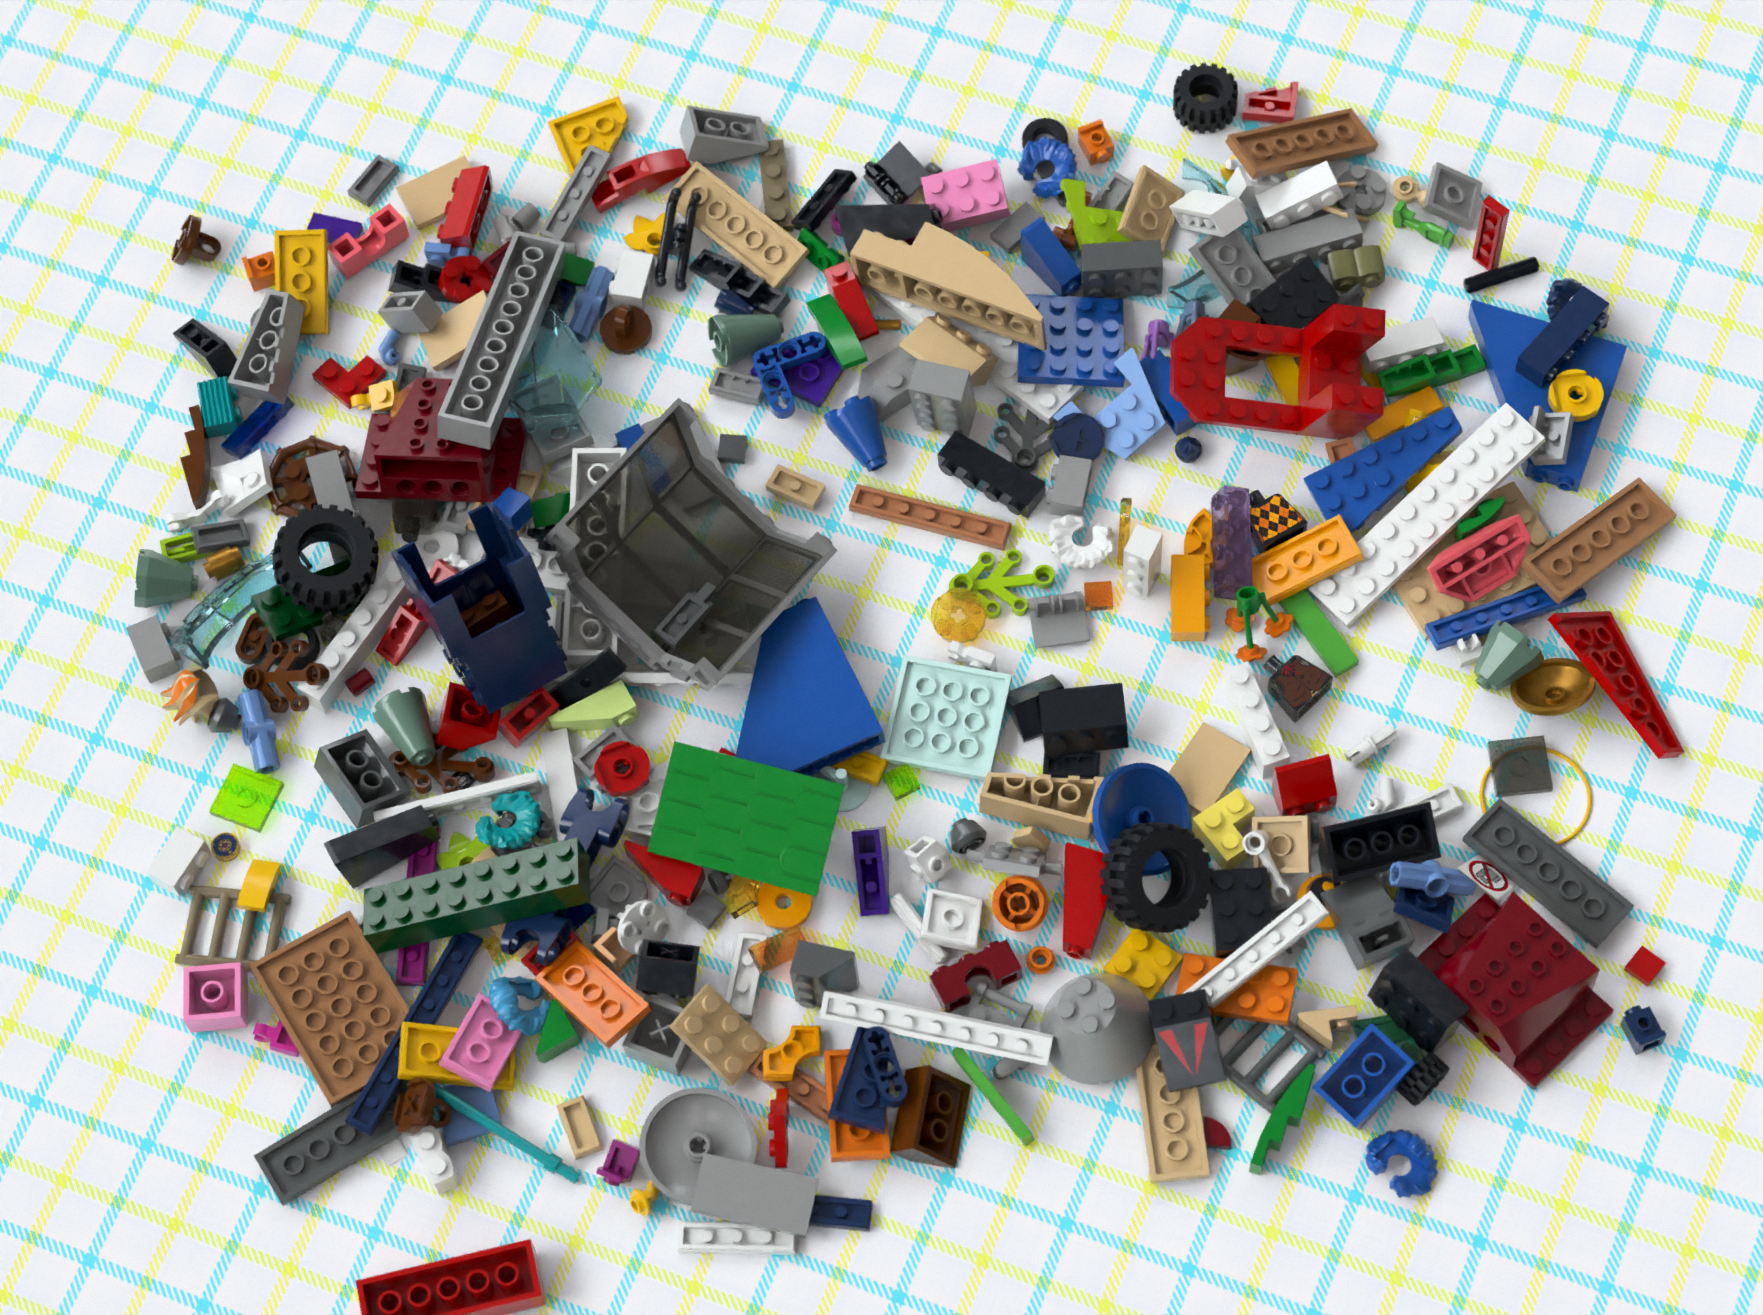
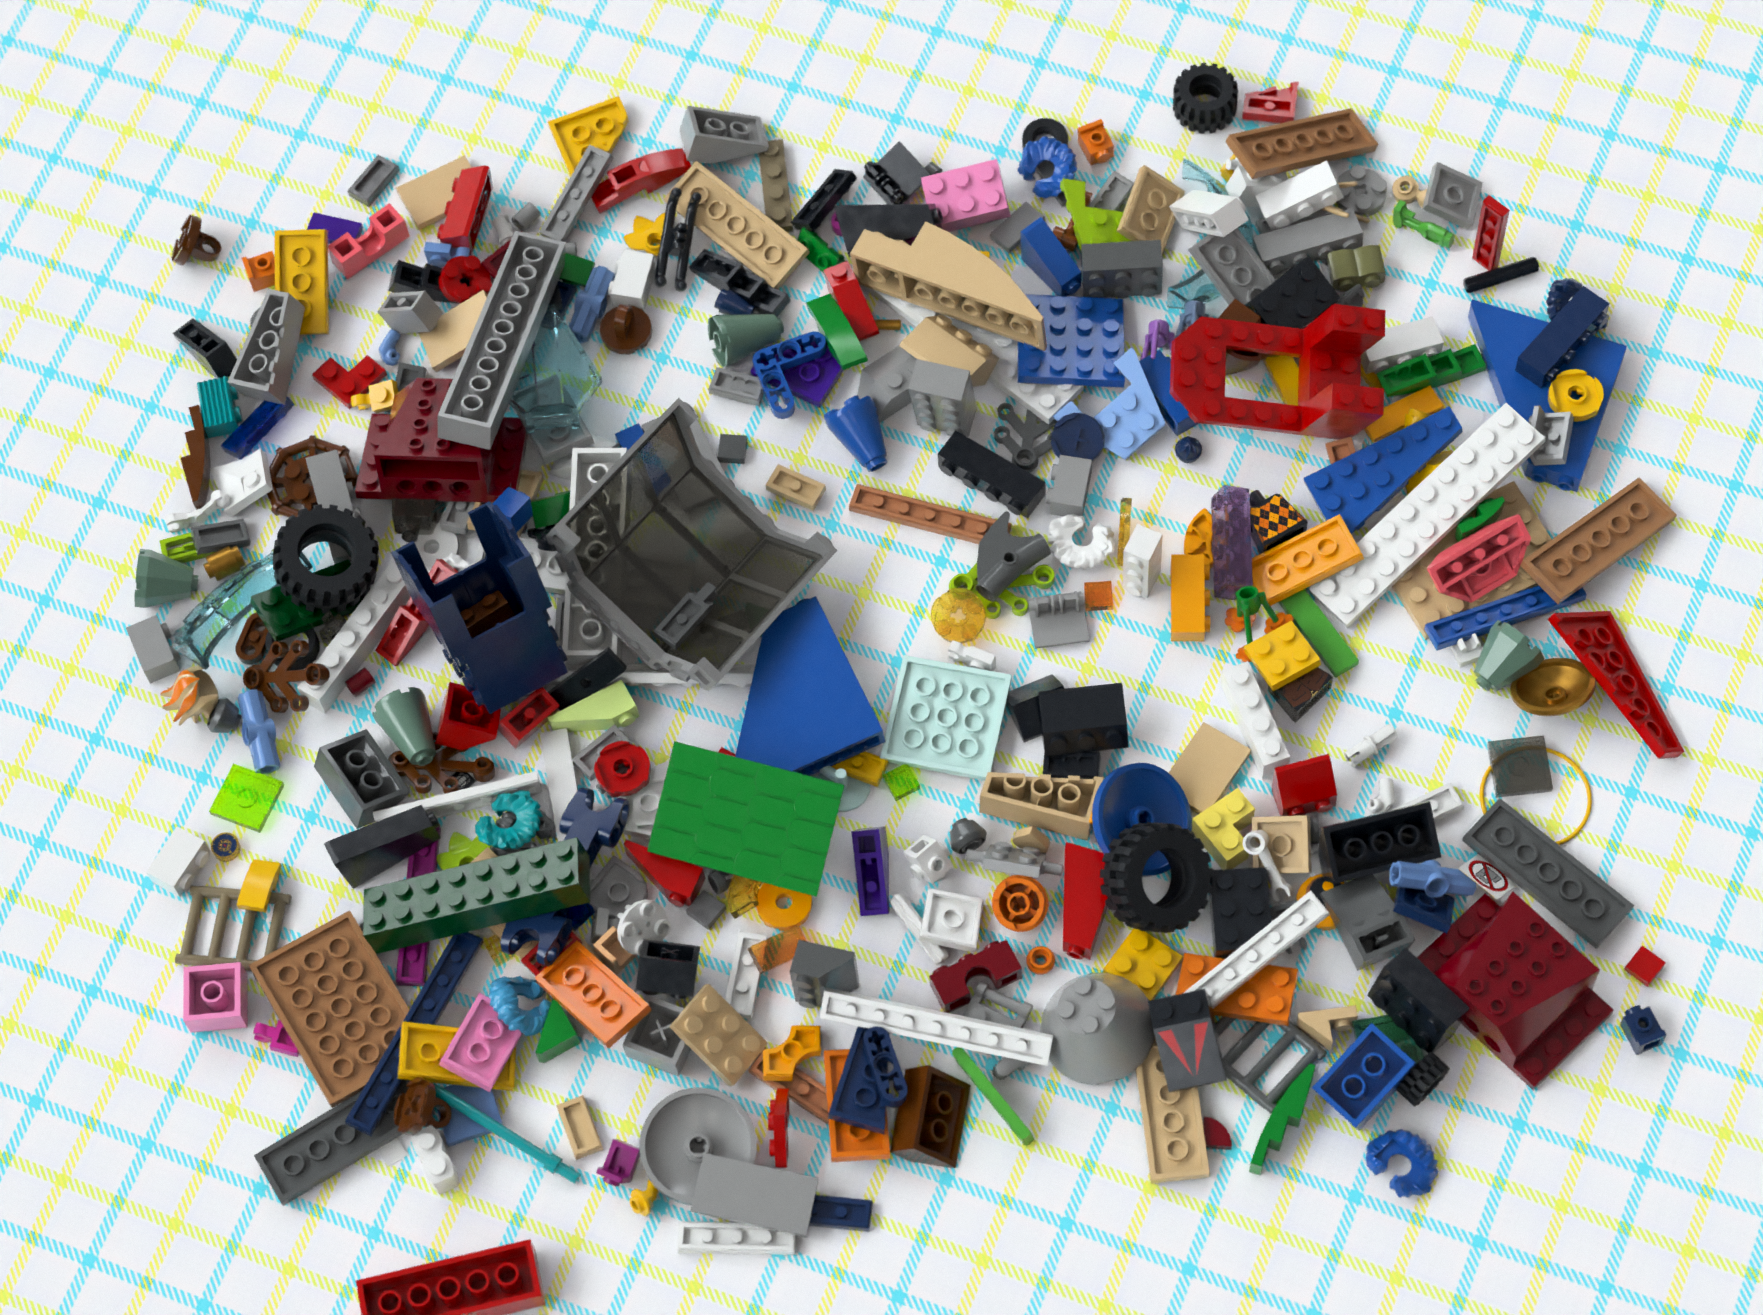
(1005, 557): none -> dark grey pin
(1282, 655): none -> yellow plate

